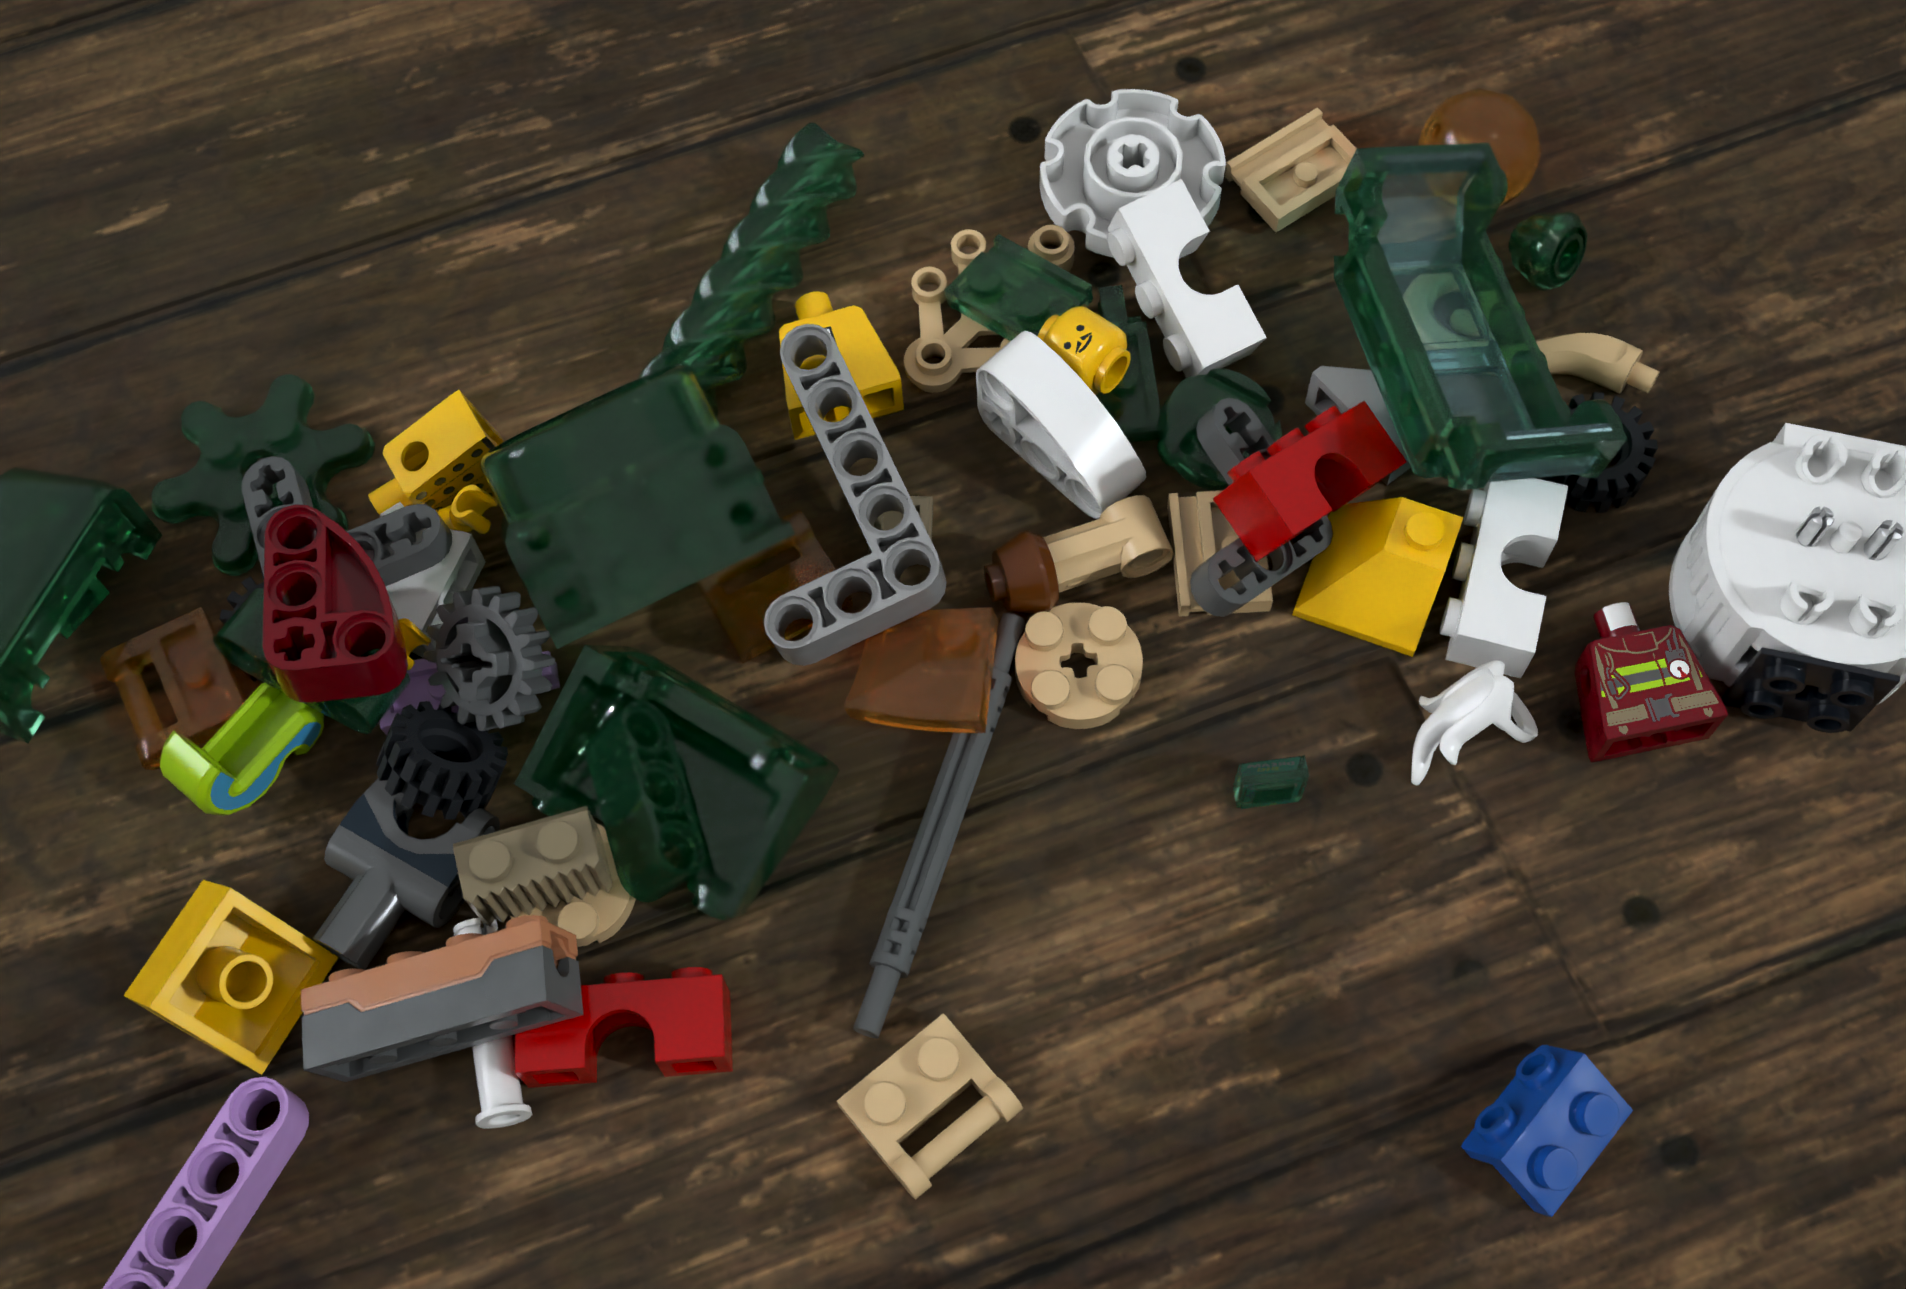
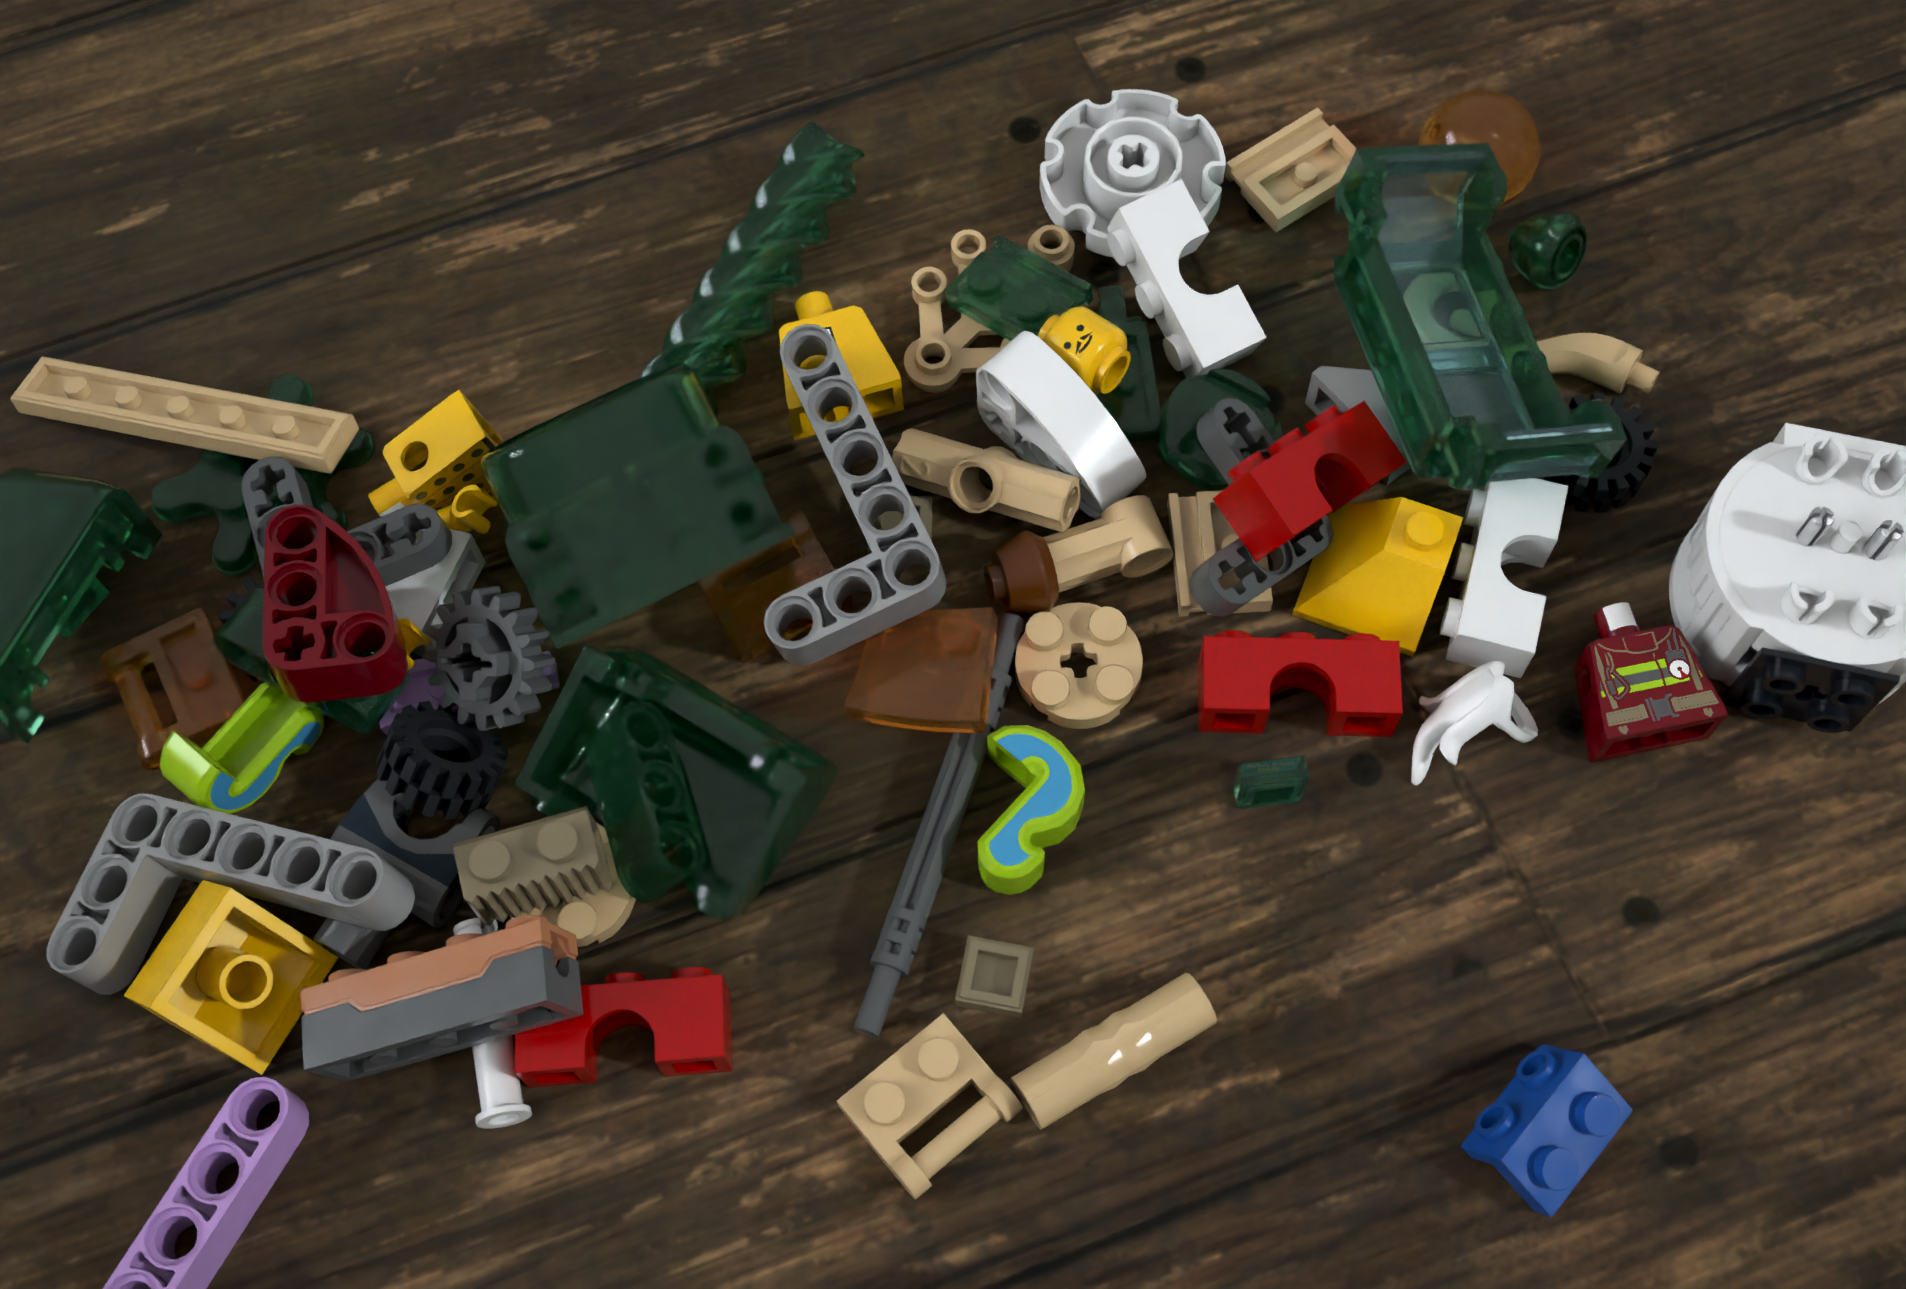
(162, 841): none -> light grey beam
(185, 414): none -> tan tile
(994, 976): none -> dark tan tile
(1018, 490): none -> tan piece
(1042, 814): none -> lime animal
(1114, 1050): none -> tan axle
(1351, 677): none -> red arch

